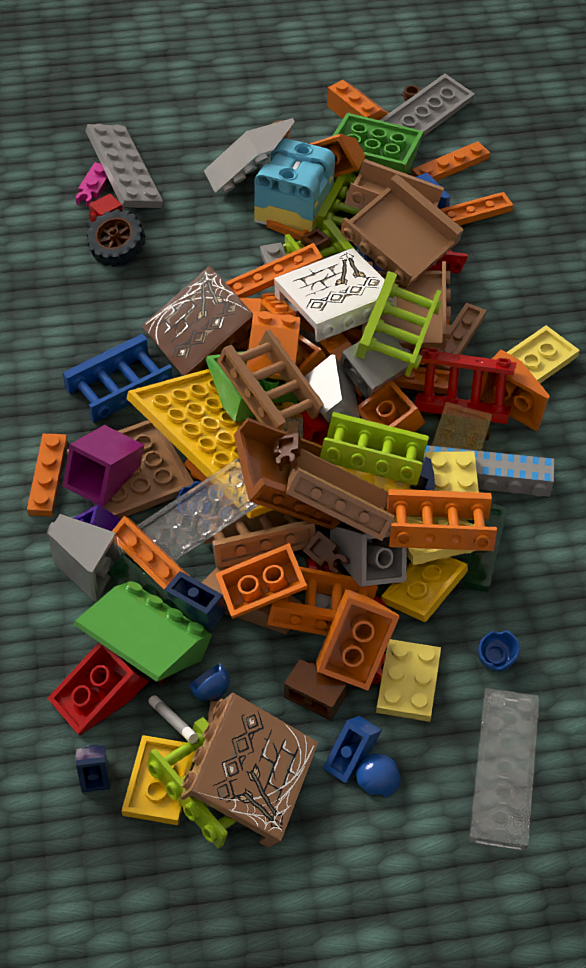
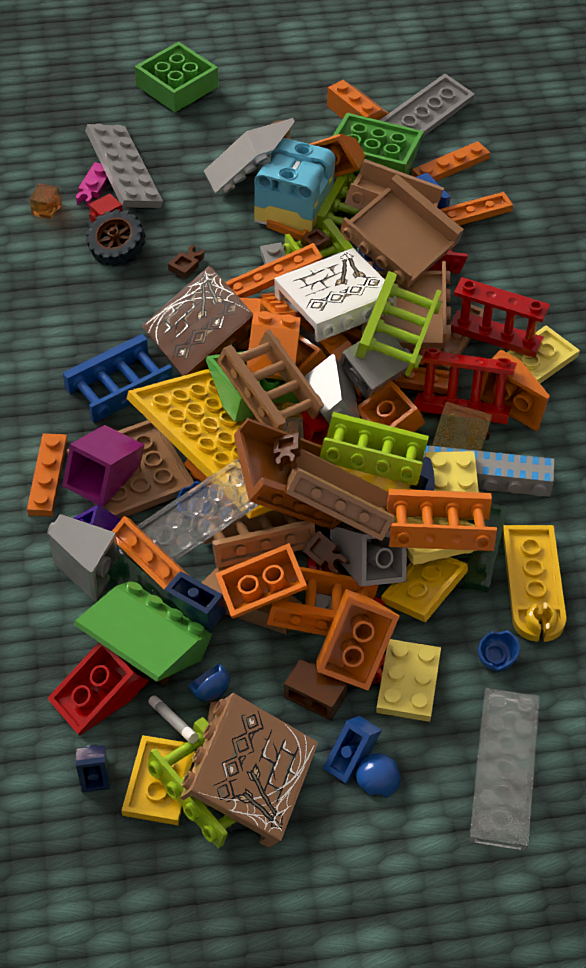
(45, 200): none -> clear orange brick
(176, 76): none -> bright green slope
(187, 263): none -> reddish brown plate
(410, 91): reddish brown plate -> none
(493, 332): none -> red fence
(534, 581): none -> yellow plate

